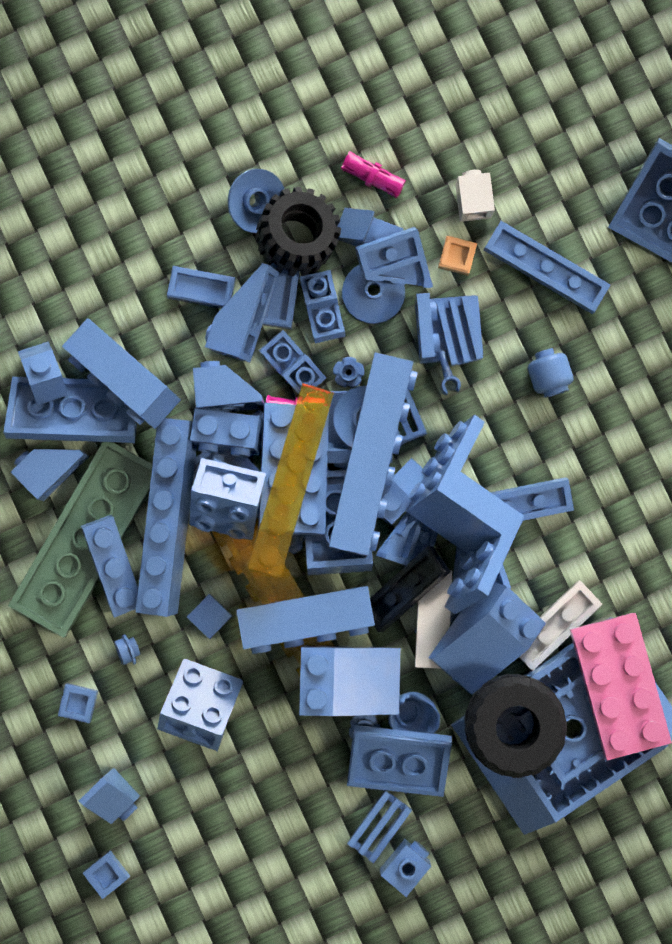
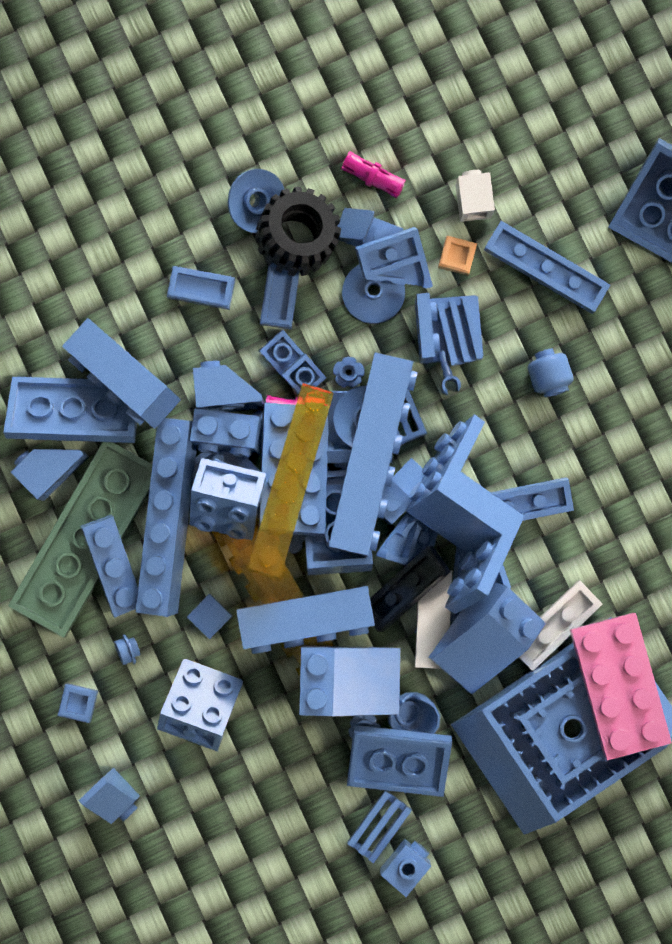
(43, 373): medium blue slope -> none
(106, 874): medium blue plate -> none
(242, 317): medium blue slope -> none
(322, 306): medium blue slope -> none
(542, 744): black tyre -> none

